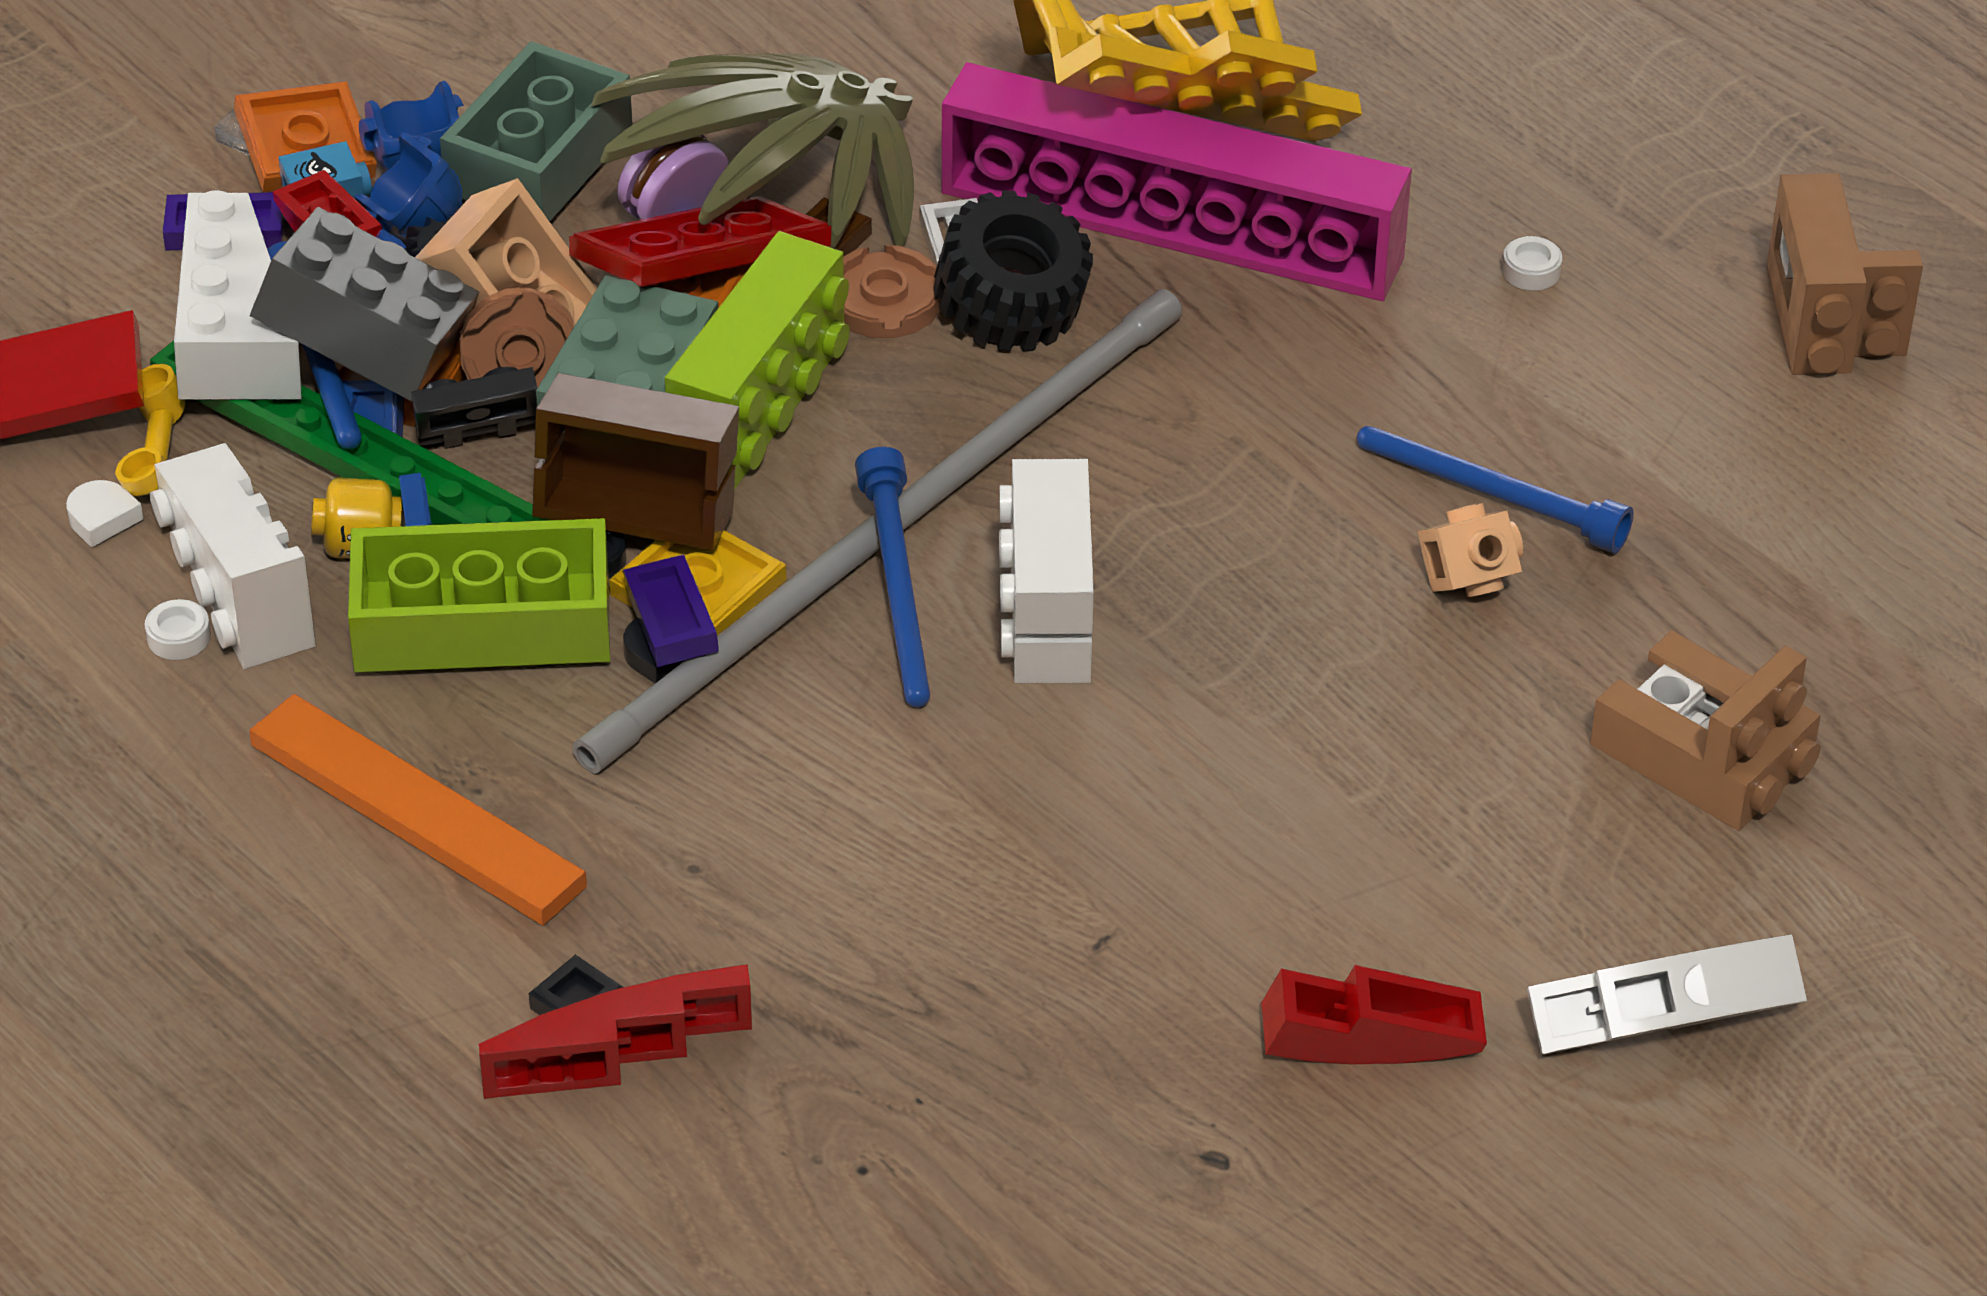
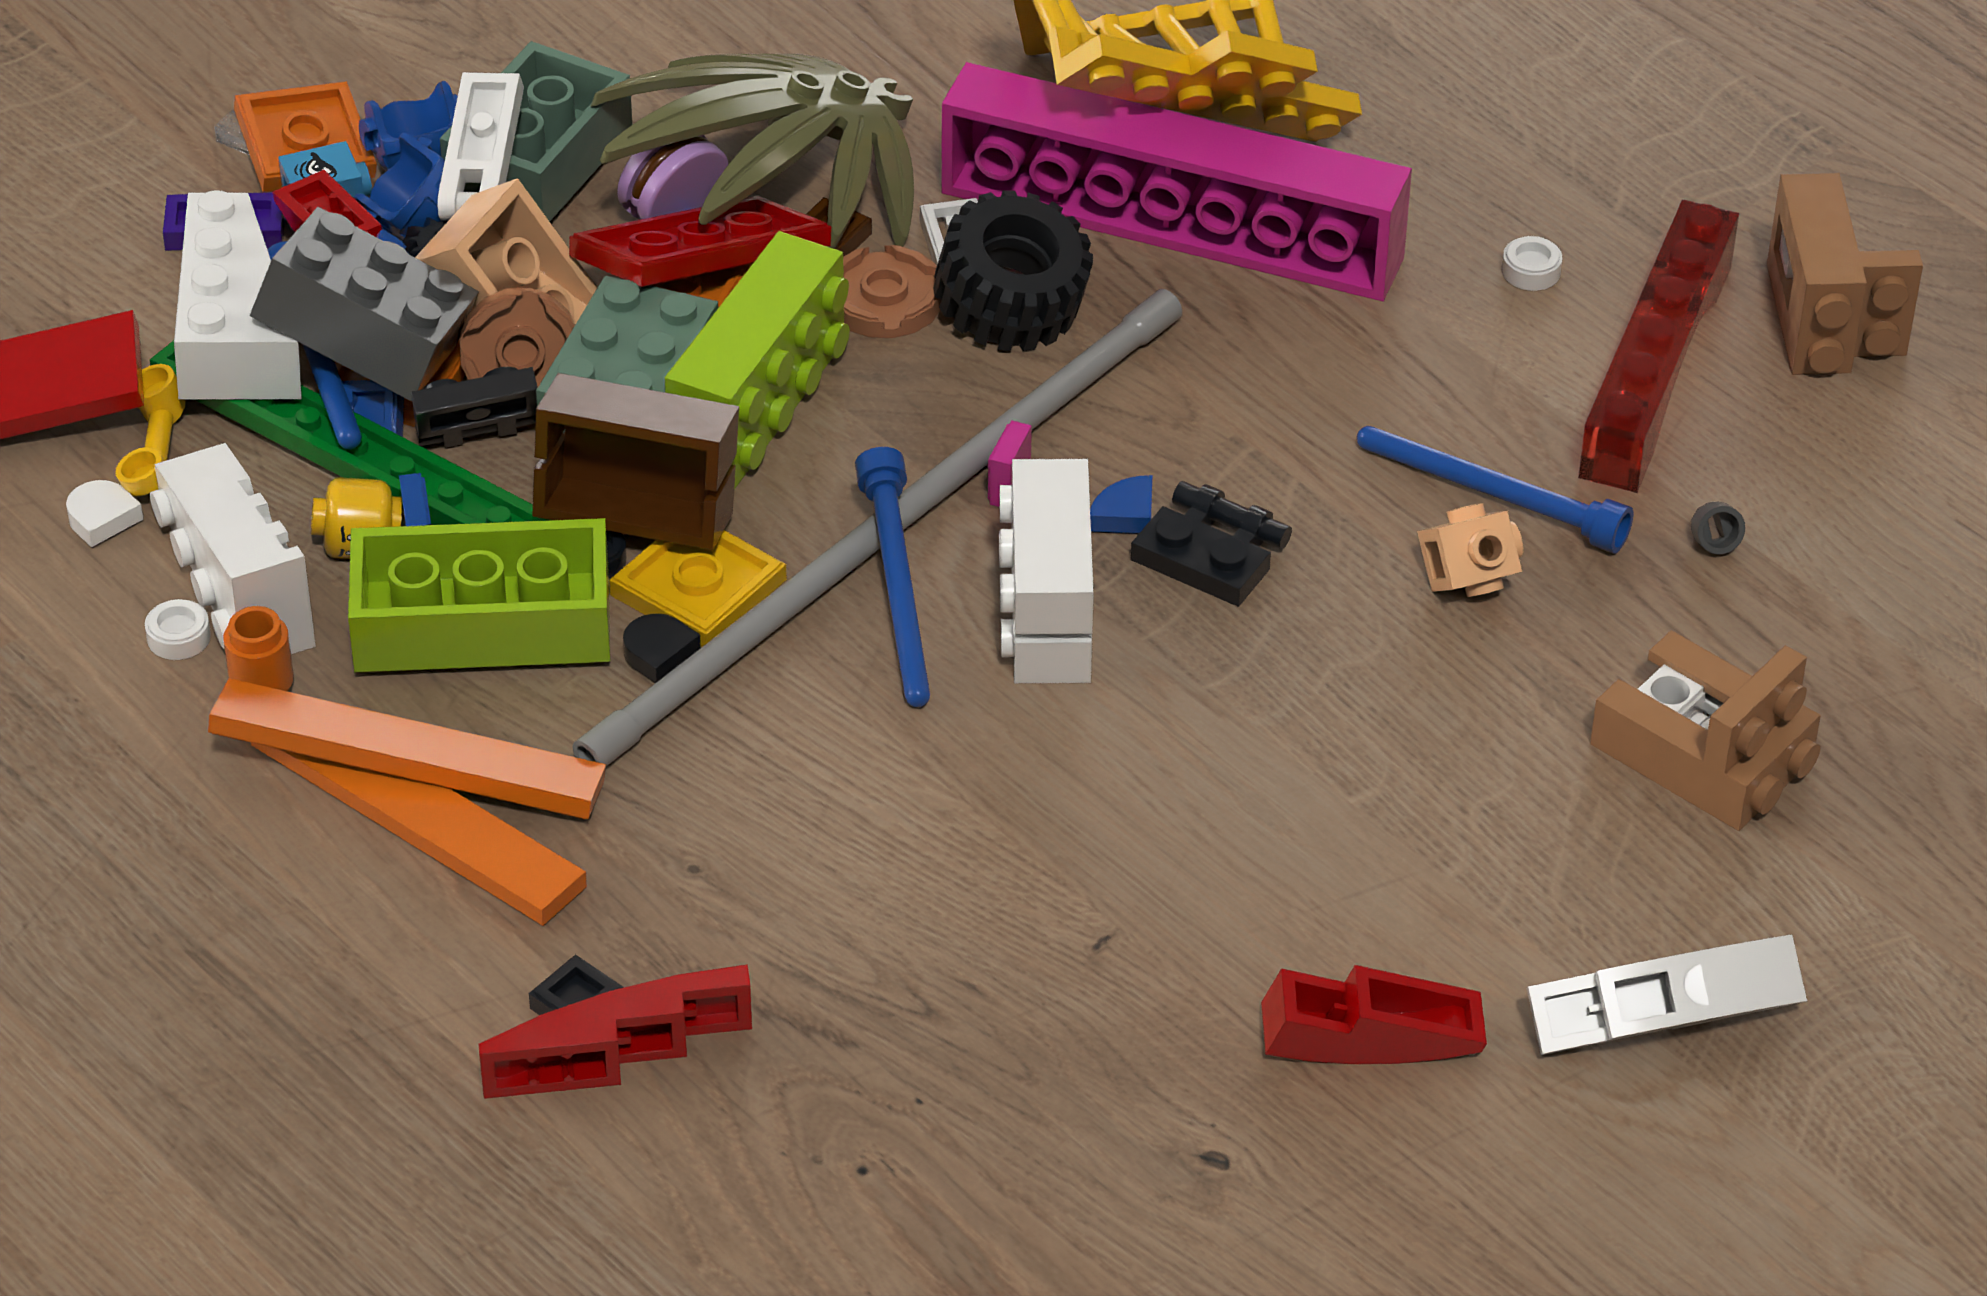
(258, 648): none -> orange brick
(407, 748): none -> orange tile
(480, 137): none -> white plate
(670, 610): dark purple tile -> none
(1013, 444): none -> dark pink tile
(1123, 506): none -> blue tile
(1207, 557): none -> black plate
(1642, 375): none -> clear red arch
(1728, 523): none -> dark grey hinge

